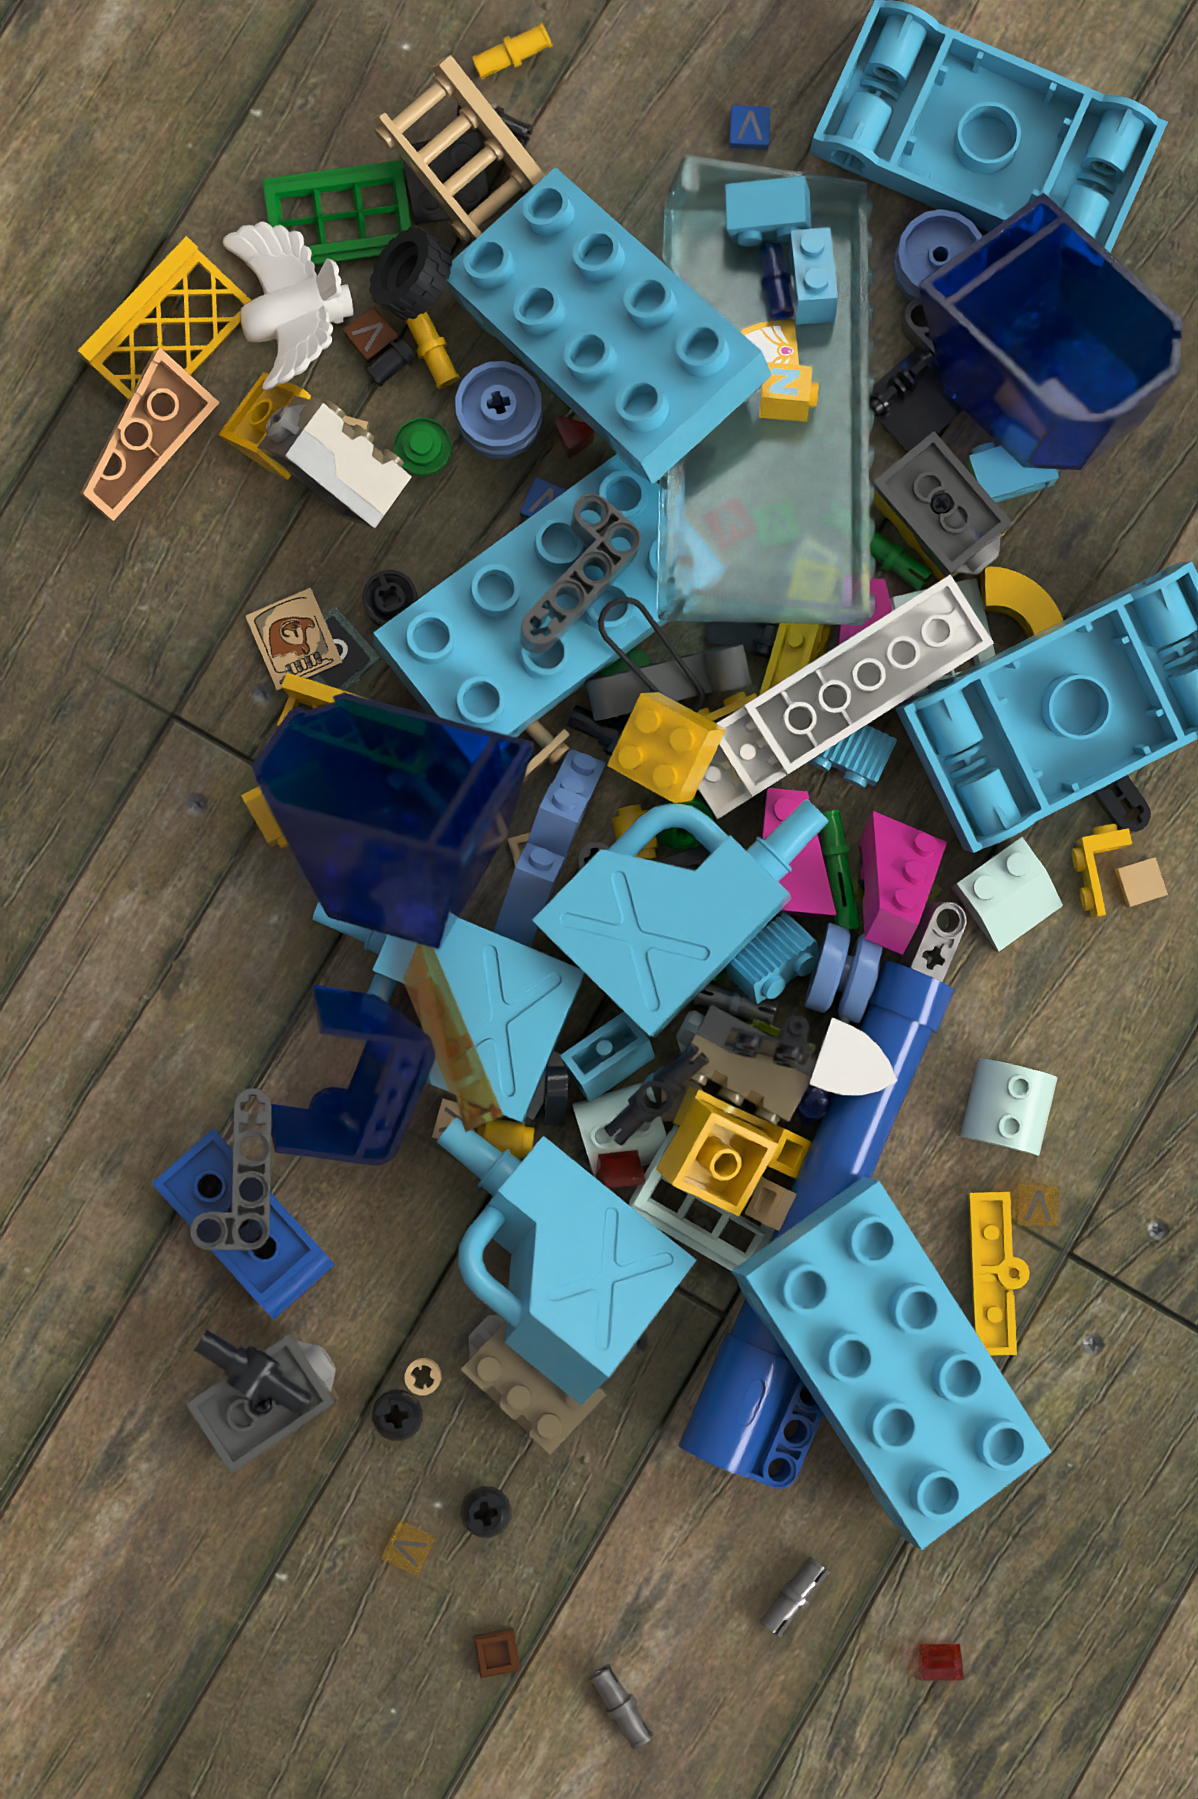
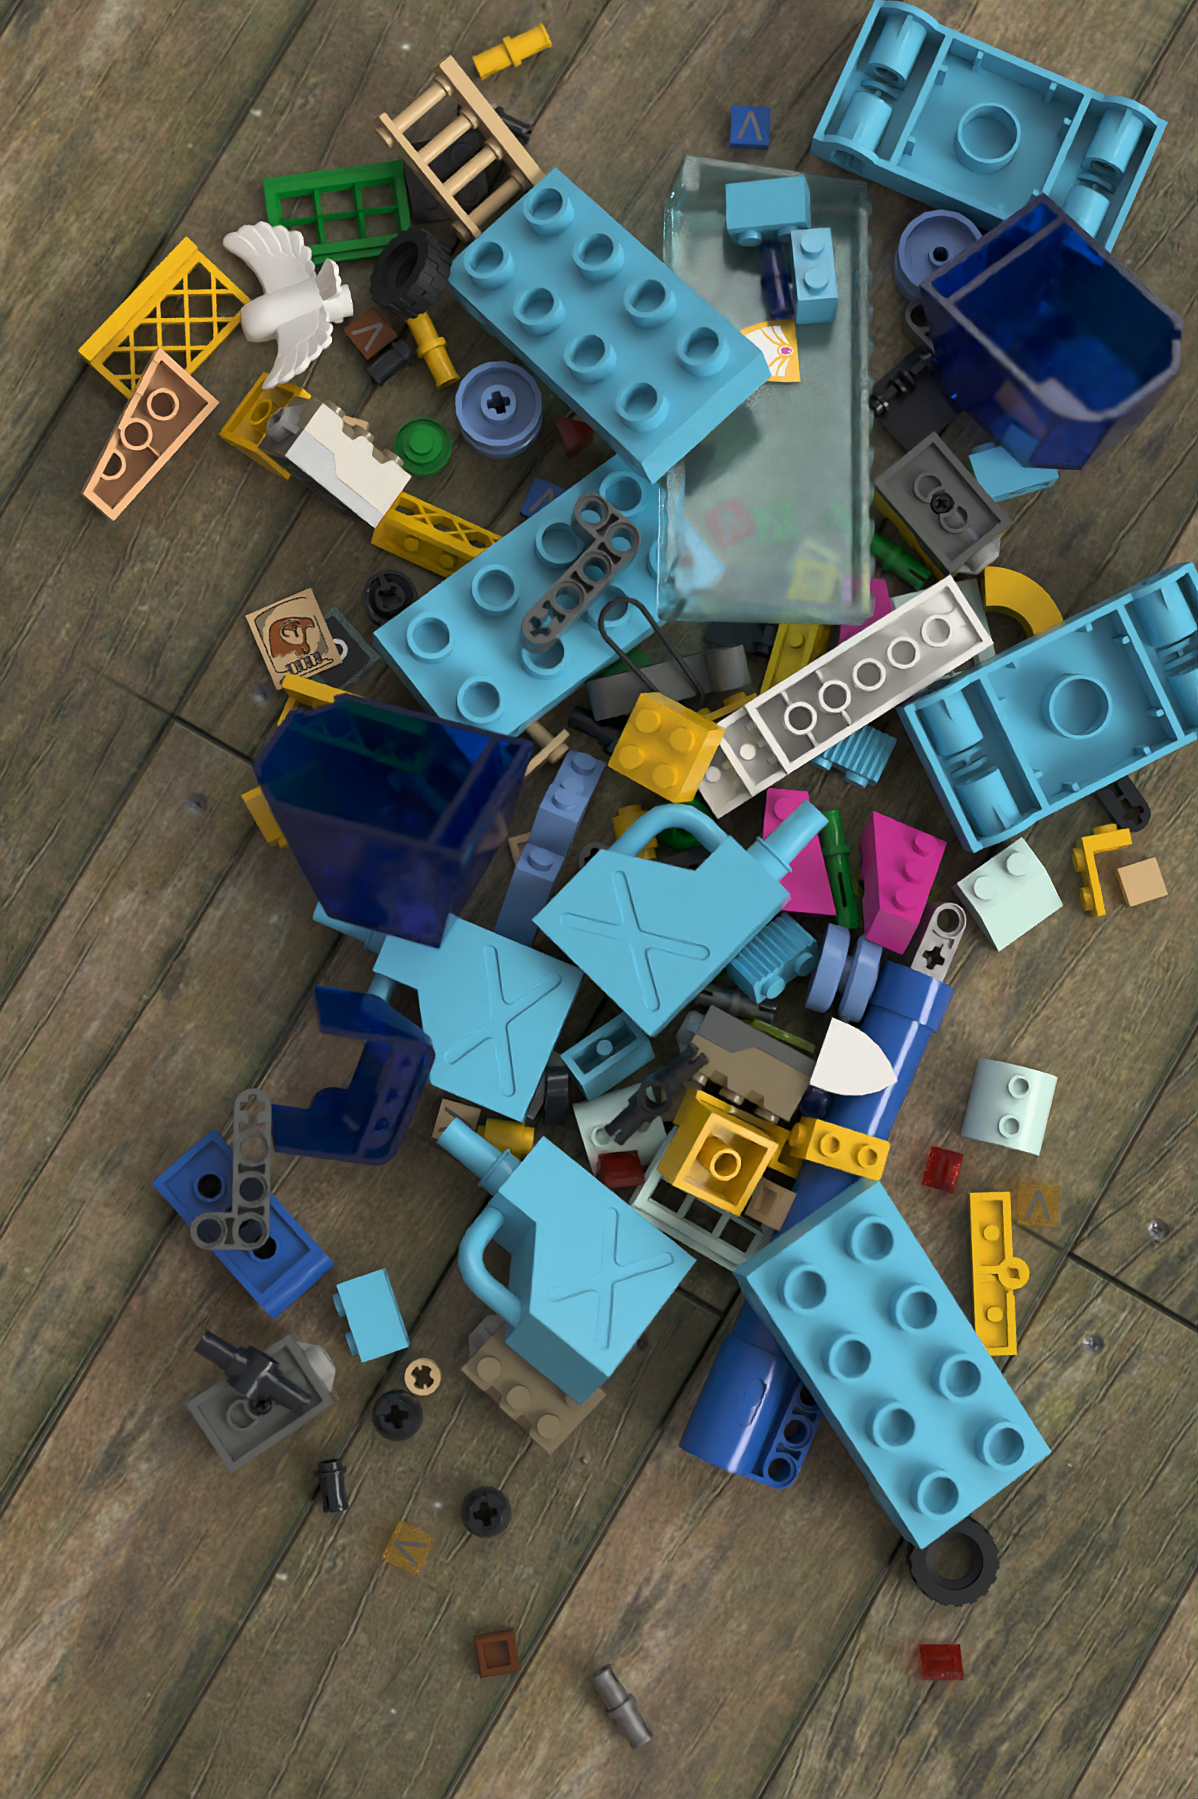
(332, 1485): none -> black pin
(372, 1315): none -> medium azure brick
(422, 544): none -> yellow fence
(451, 1039): clear orange wedge -> none
(786, 1050): black hinge -> none
(788, 392): yellow brick -> none
(794, 1596): flat silver pin -> none
(839, 1147): none -> yellow bracket
(943, 1170): none -> clear red slope
(971, 1585): none -> black tyre

